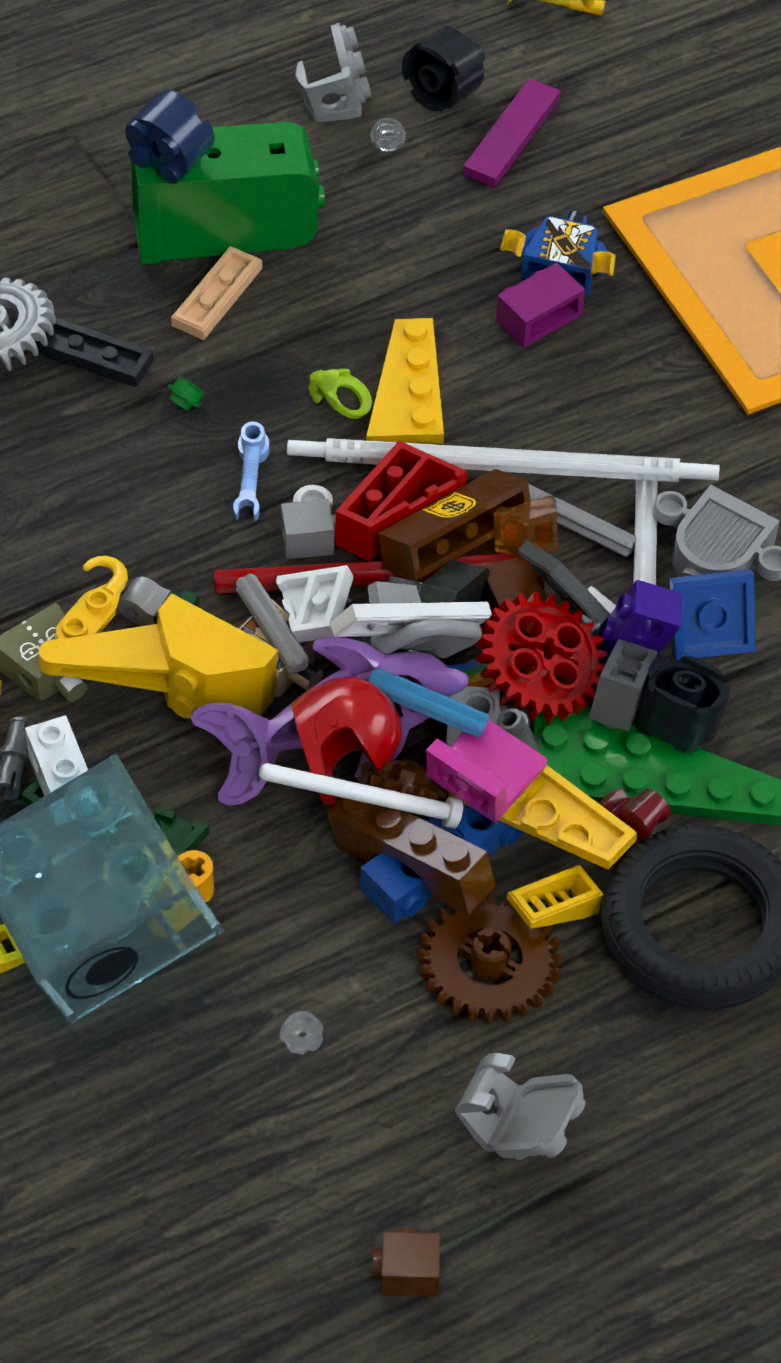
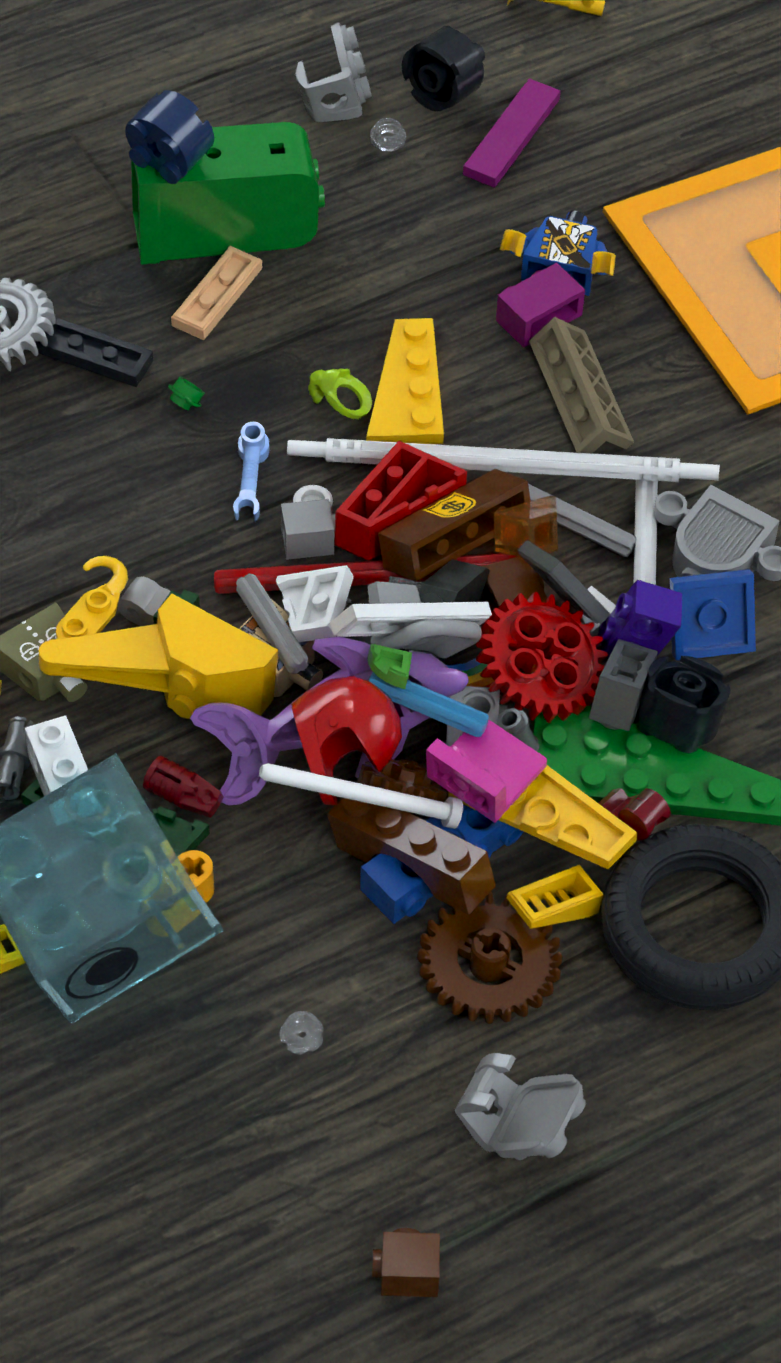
(182, 787): none -> dark red hinge
(390, 664): none -> bright green tile
(579, 387): none -> dark tan fence

